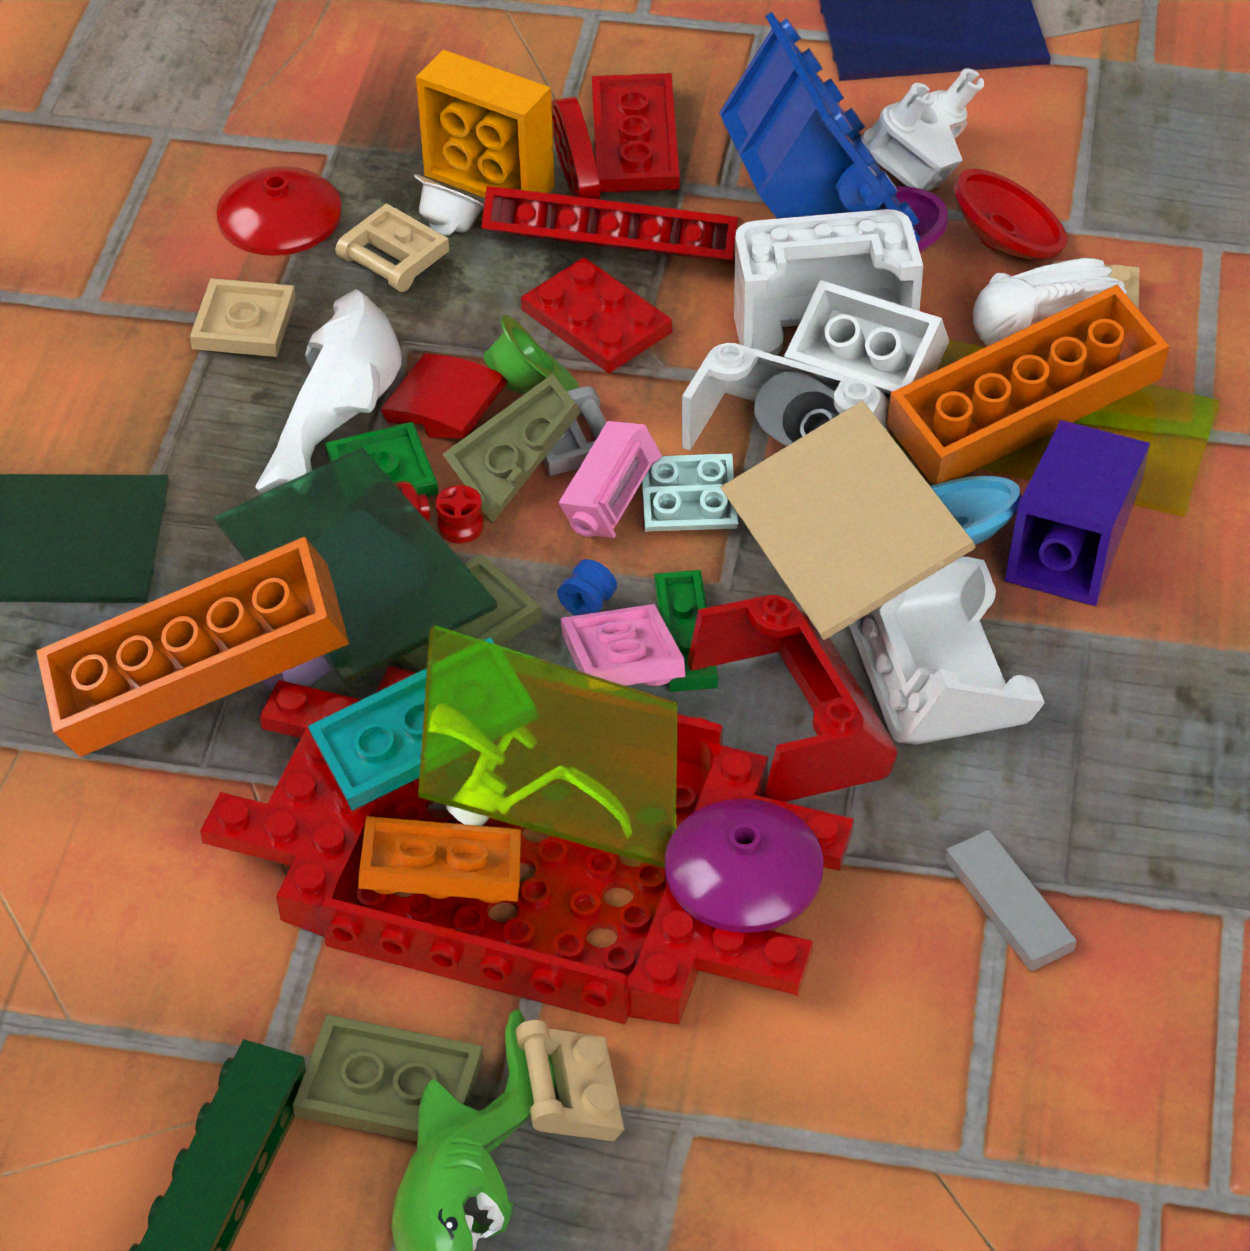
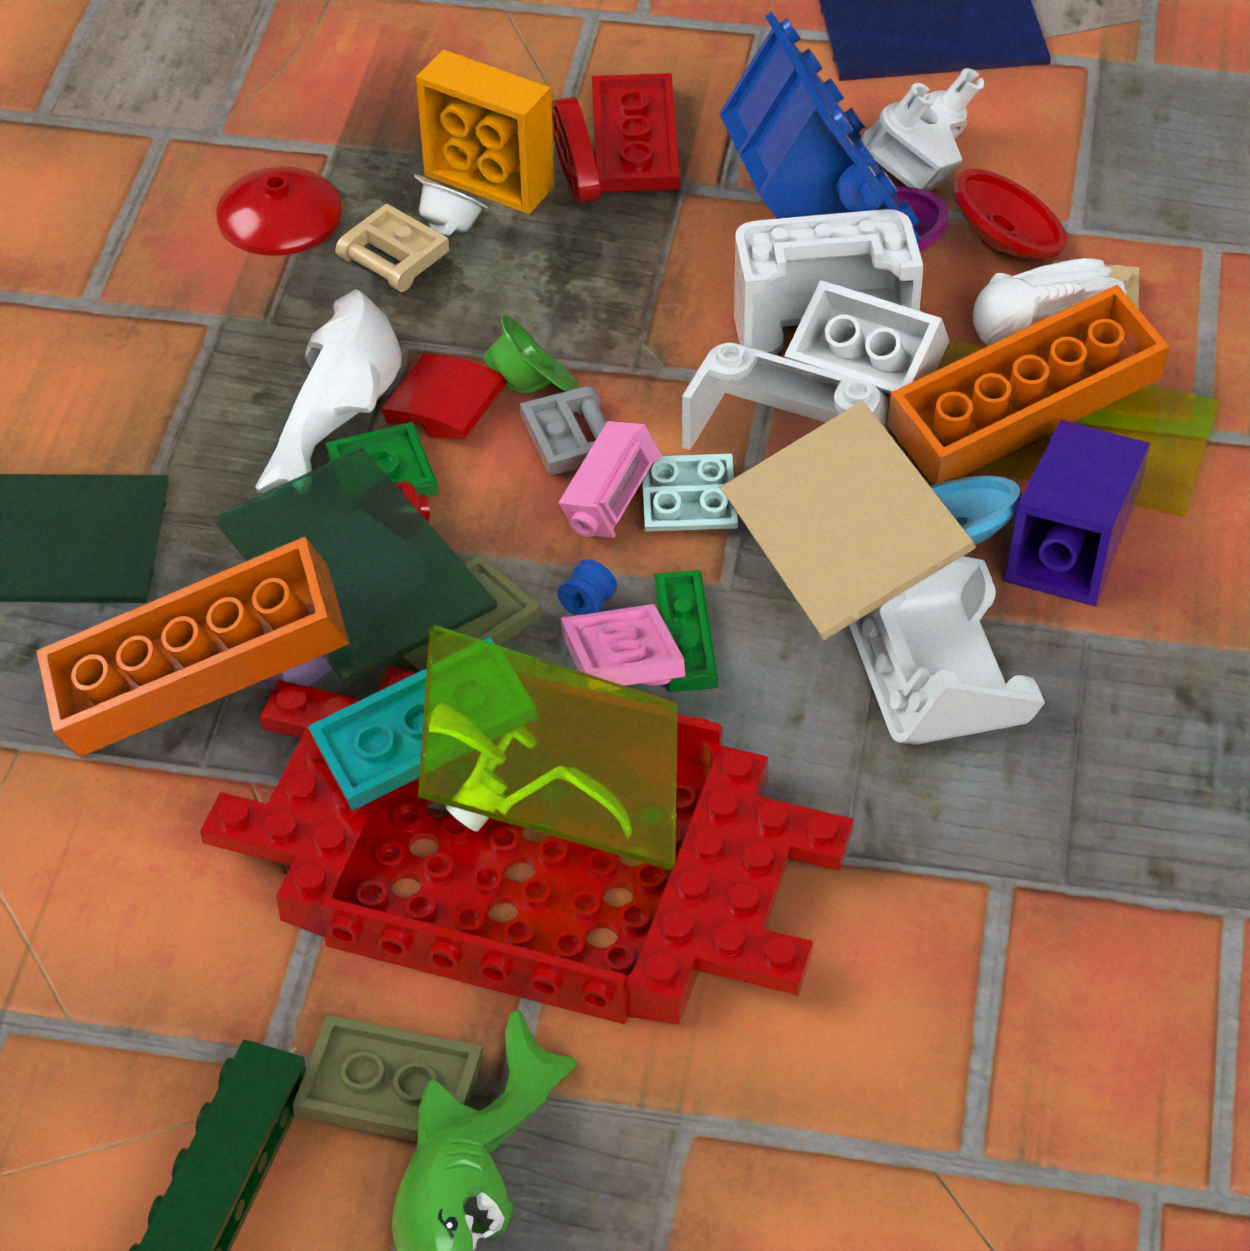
(243, 317): tan plate -> none
(440, 859): orange plate -> none
(459, 514): red wheel -> none
(513, 444): olive wing -> none
(583, 1080): tan plate -> none
(596, 315): red plate -> none
(610, 223): red brick -> none
(738, 883): magenta dish -> none
(793, 406): dark grey piece -> none
(850, 737): red windscreen -> none
(1010, 900): light grey tile -> none

